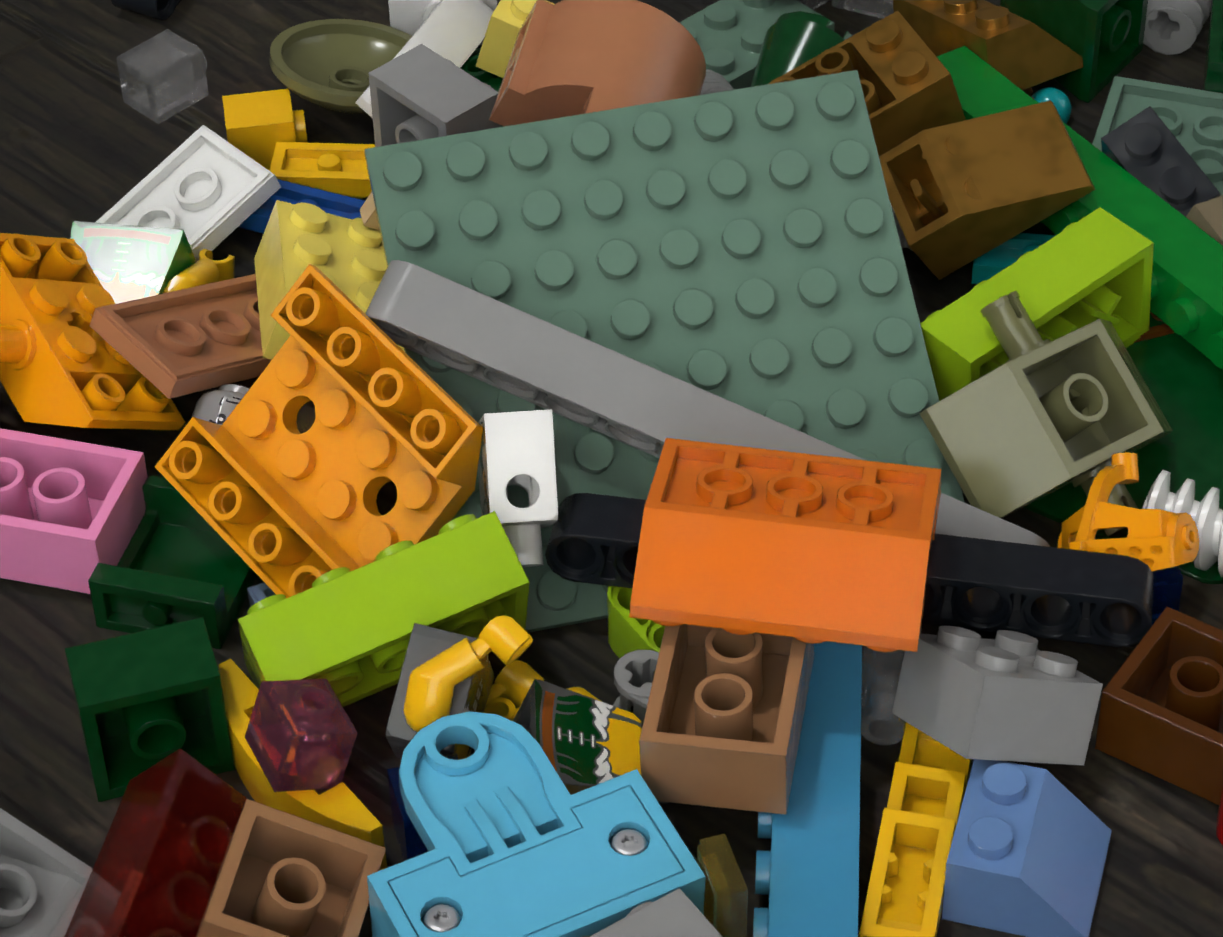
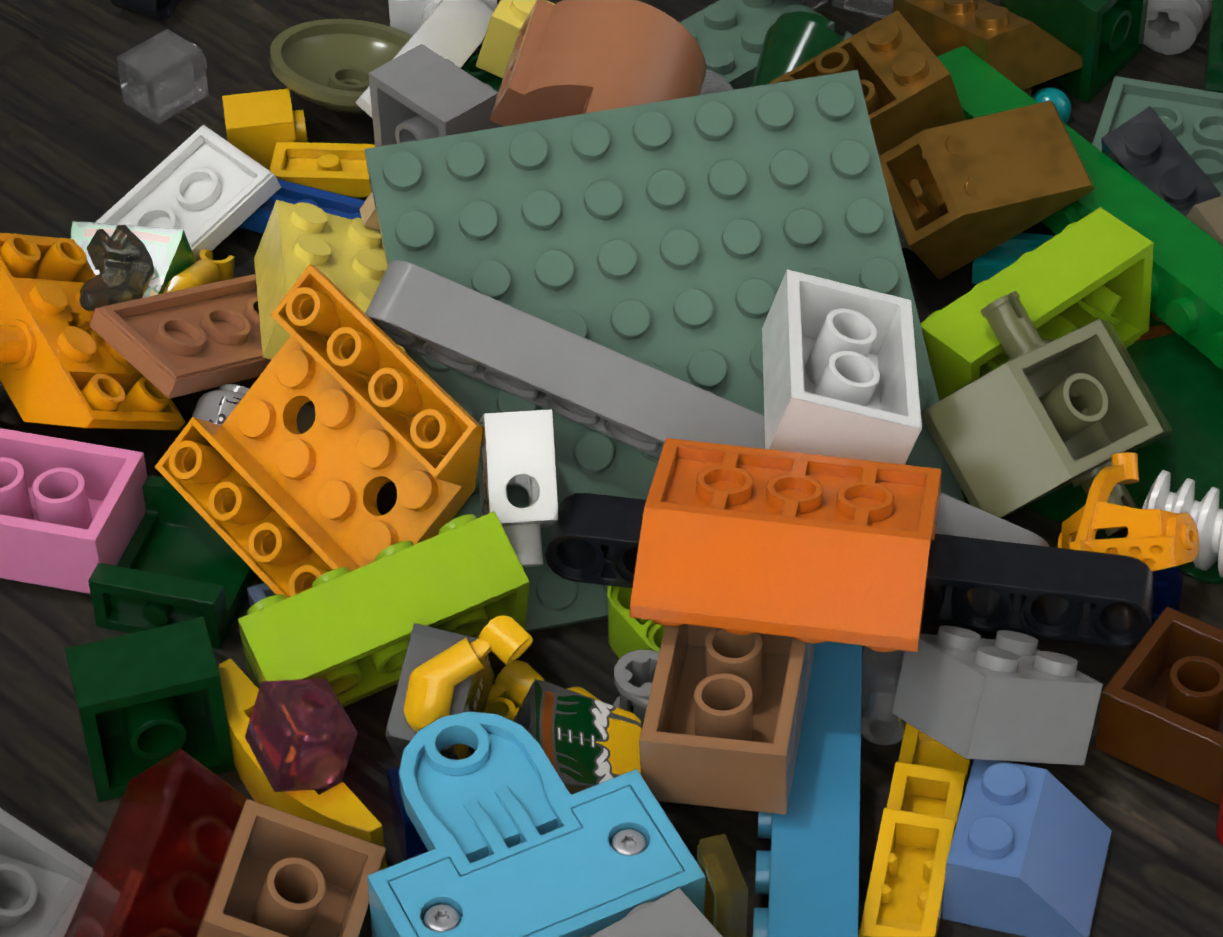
(123, 269): none -> clear smoke piece
(840, 371): none -> white brick

